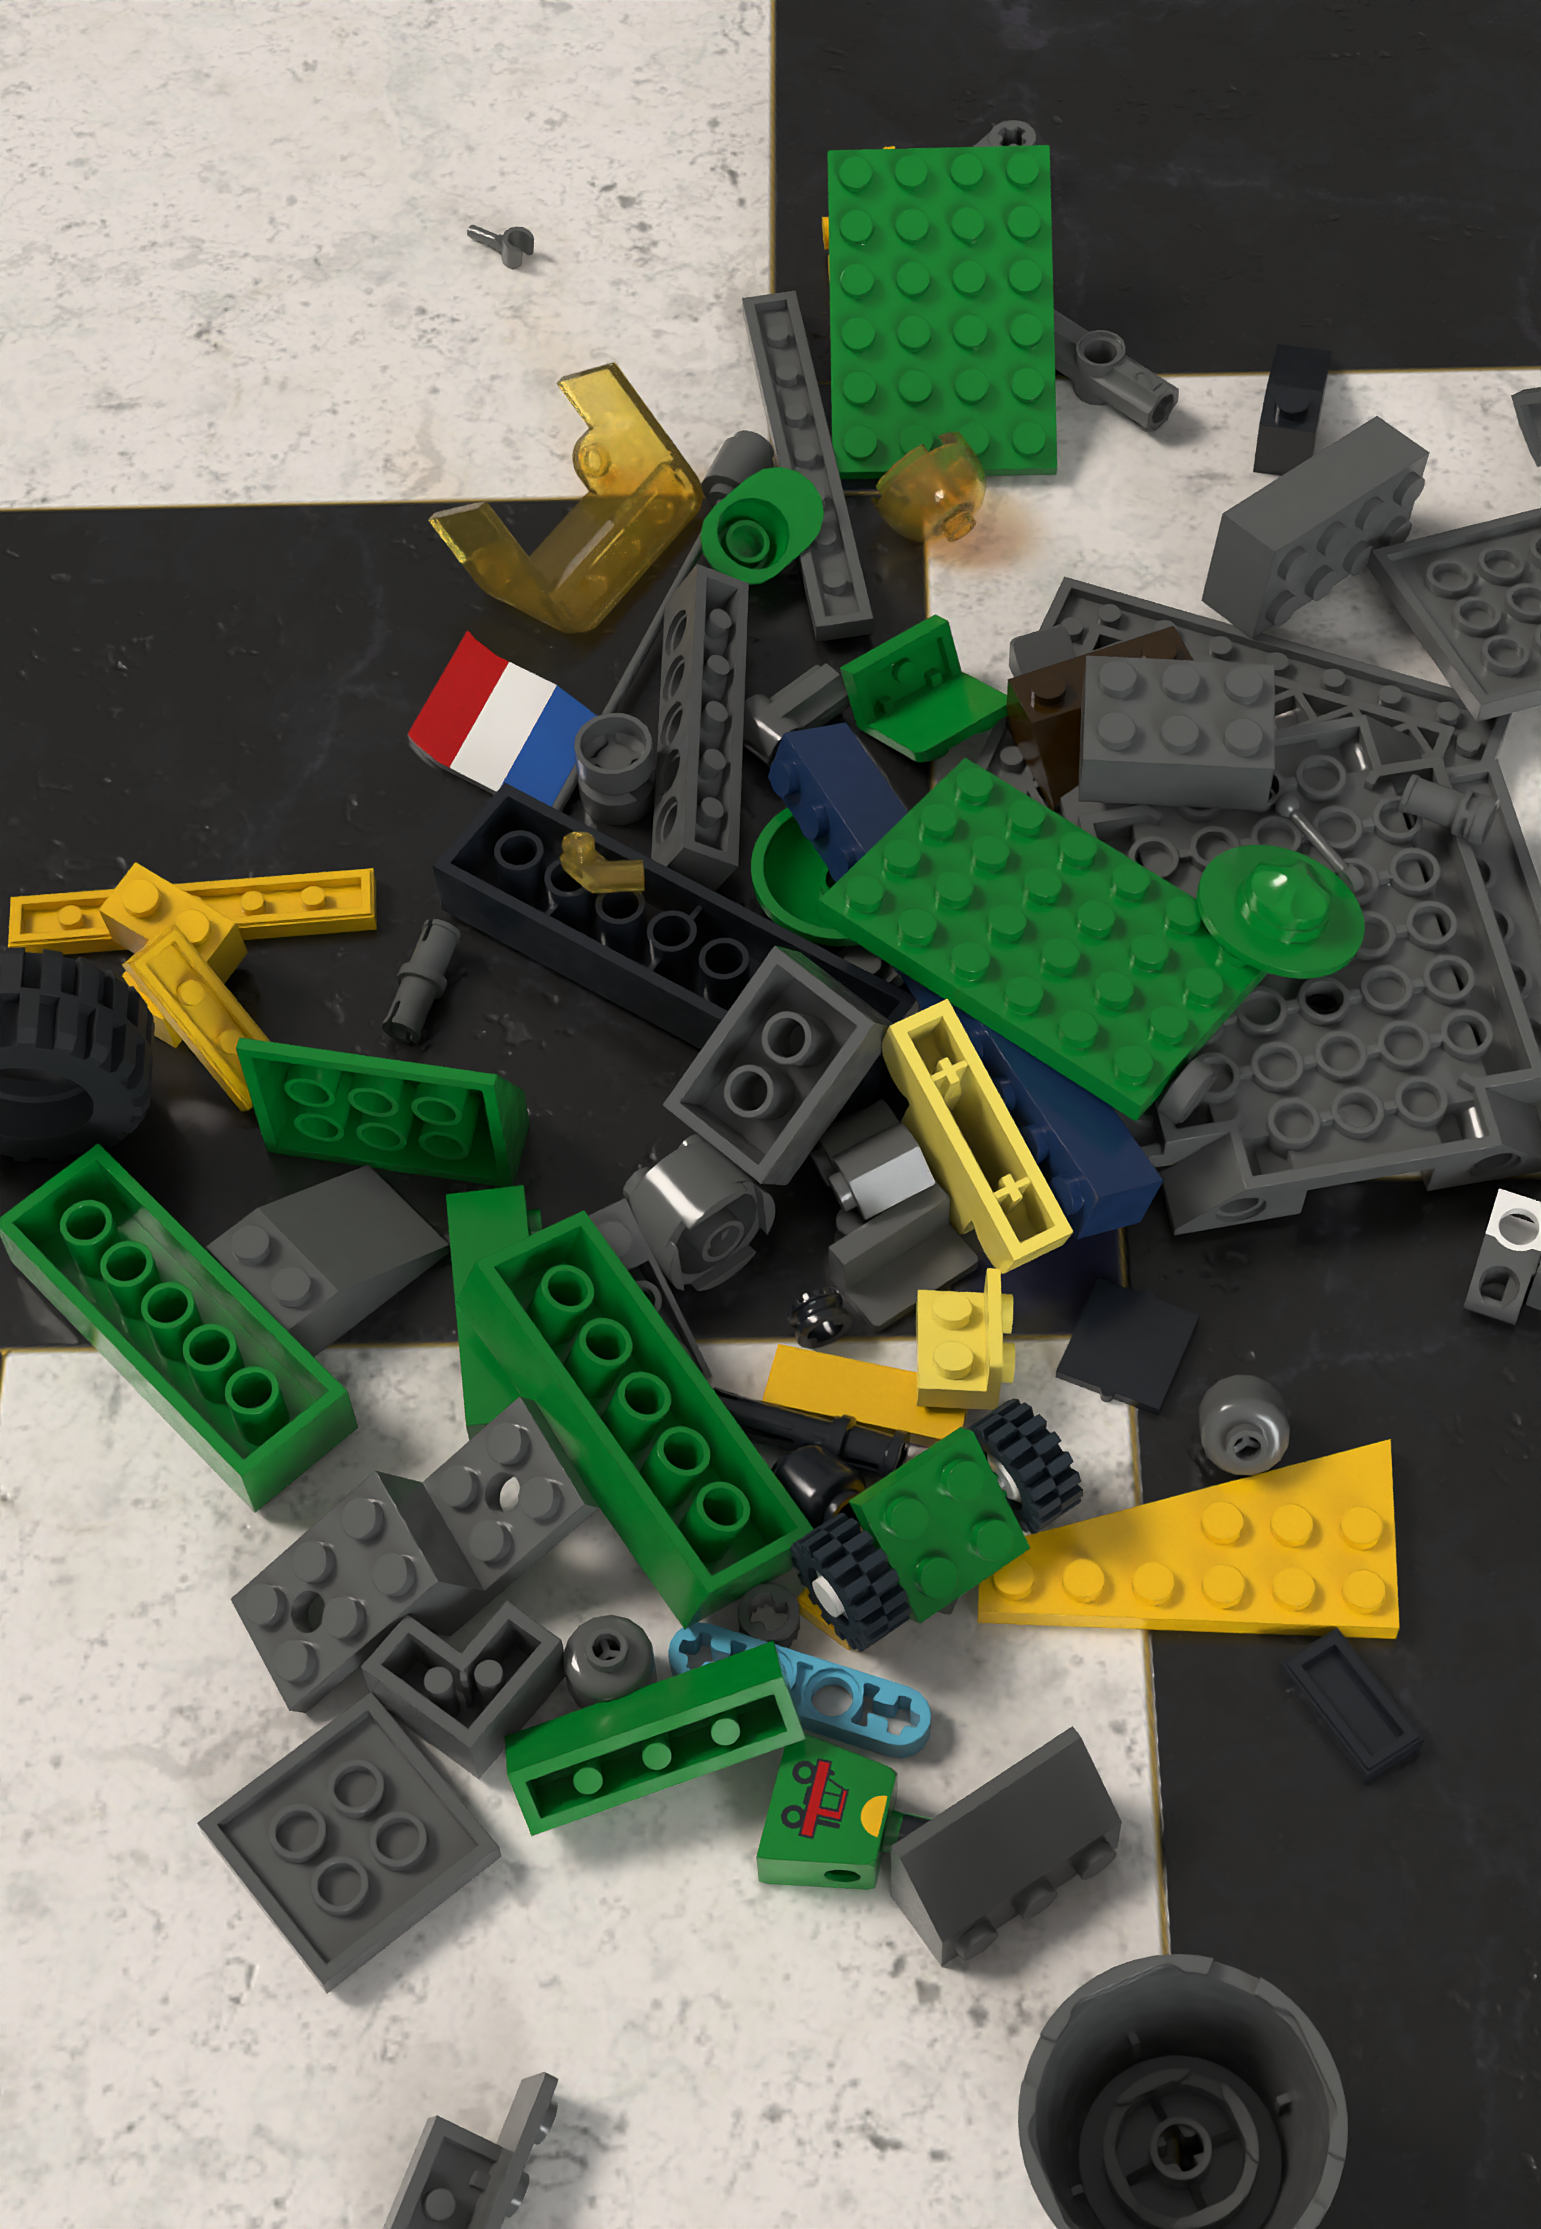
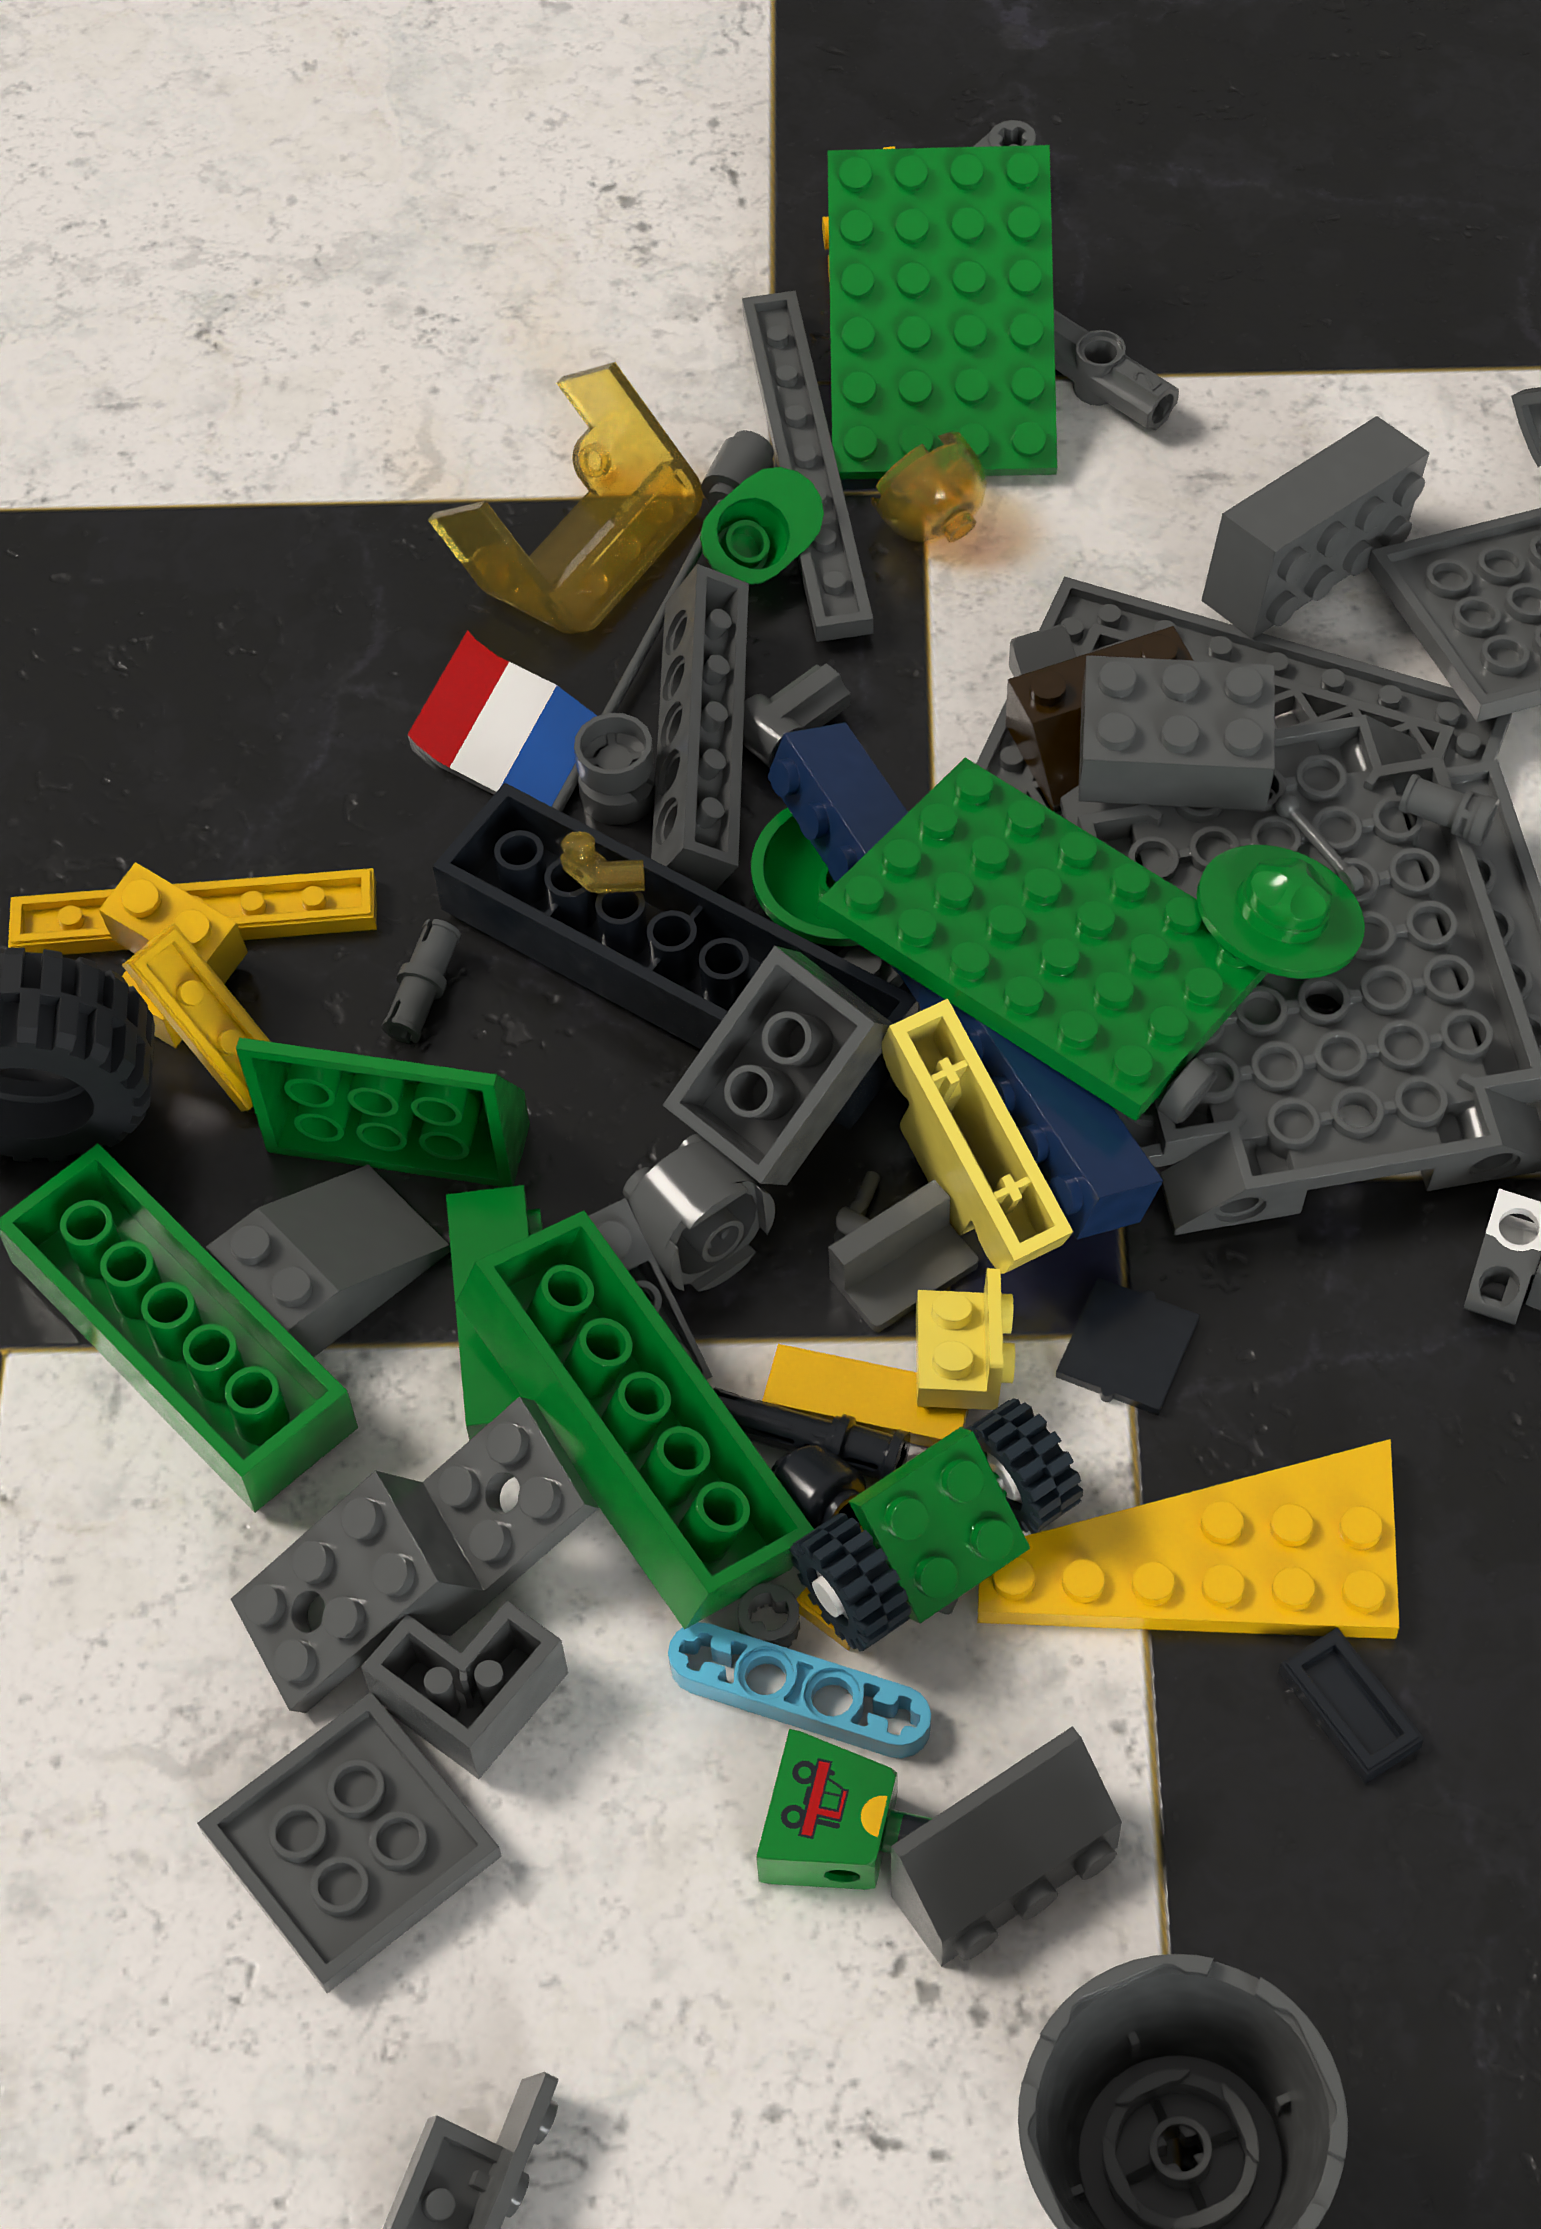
(511, 243): dark grey hand -> none
(607, 1660): dark grey head -> none
(652, 1738): green brick -> none
(819, 1318): black bush -> none
(871, 1160): dark grey brick -> none
(917, 695): green bracket -> none
(1244, 1425): dark grey head -> none
(1291, 409): black slope -> none

